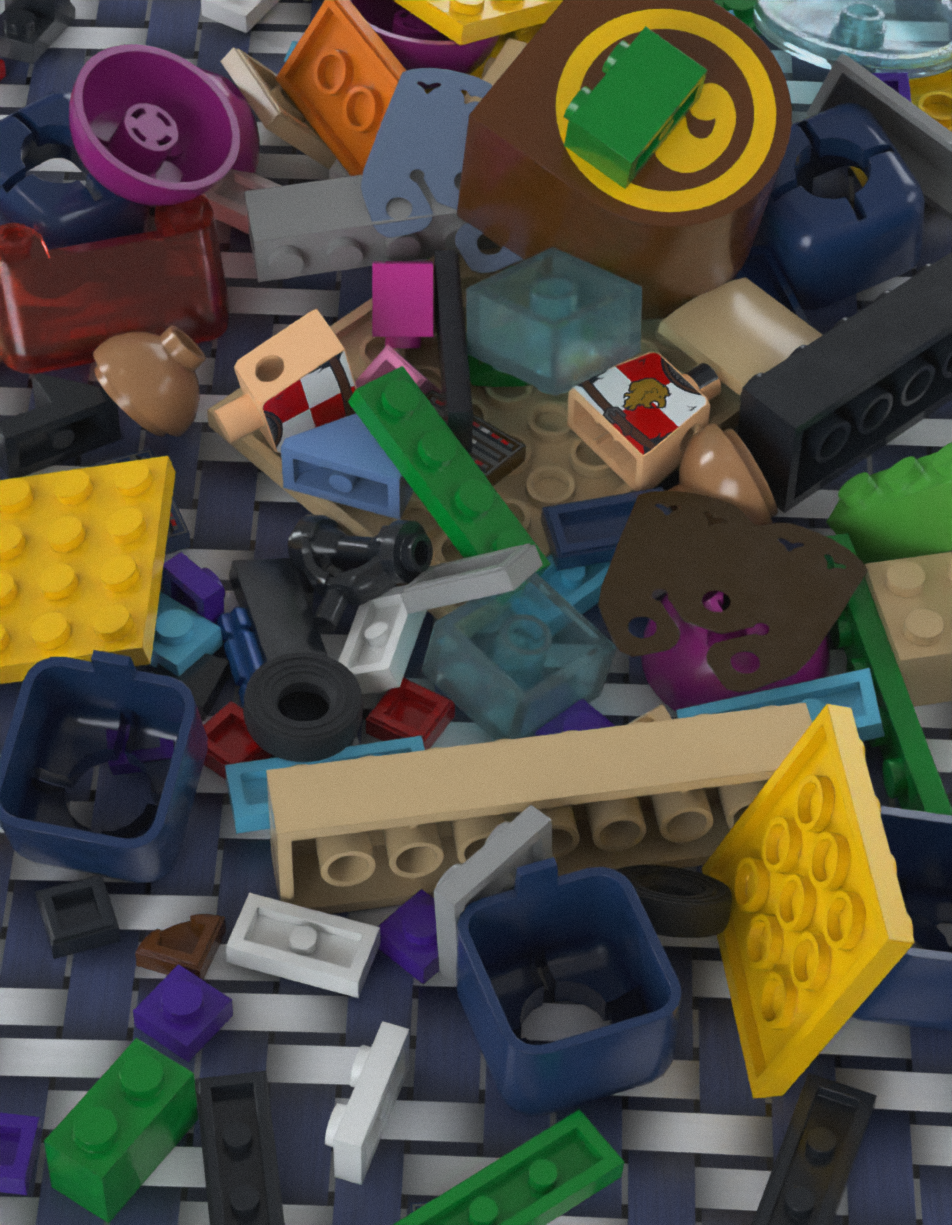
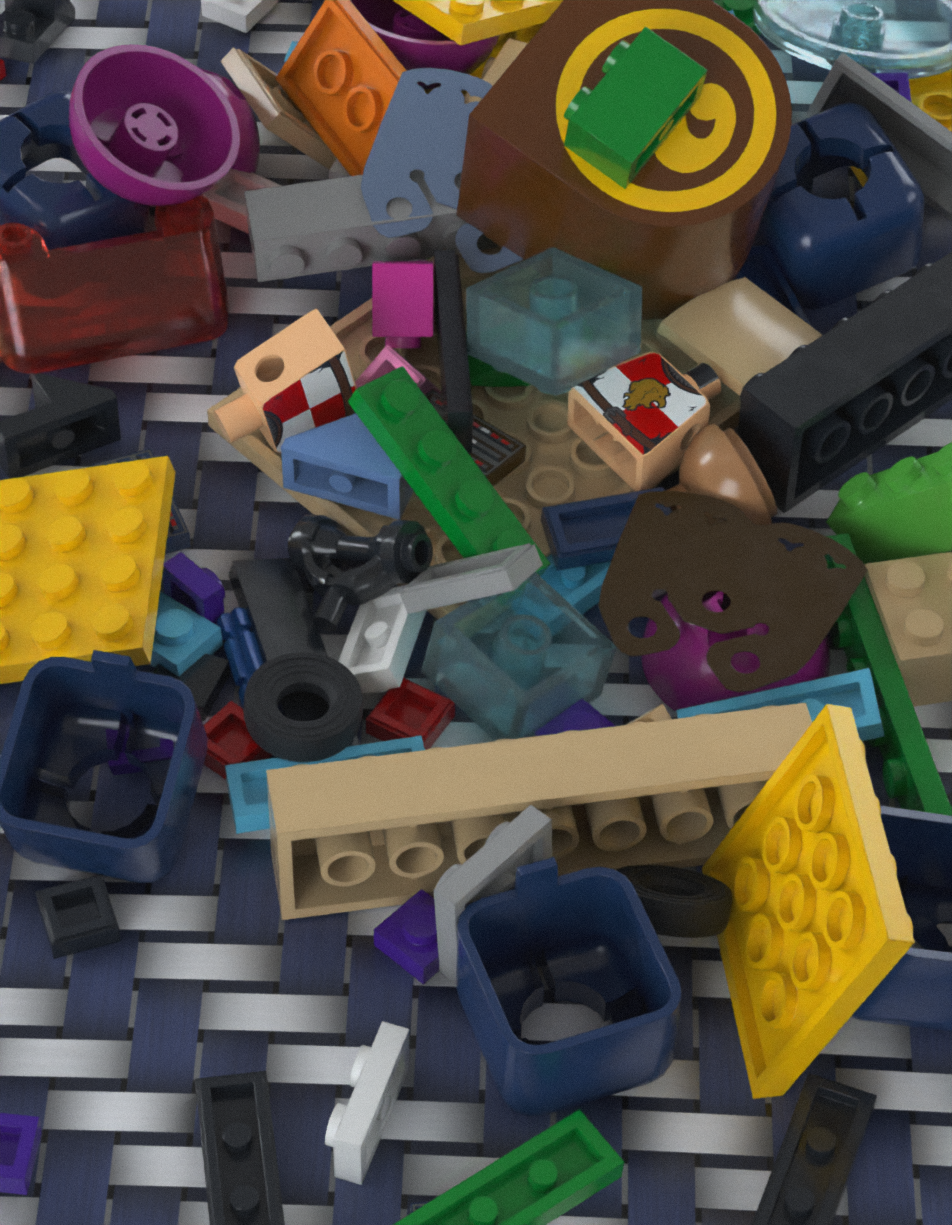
(121, 1130): green brick -> none
(152, 378): medium nougat piece -> none
(183, 1013): dark purple plate -> none
(186, 944): reddish brown tile -> none
(303, 945): white plate -> none

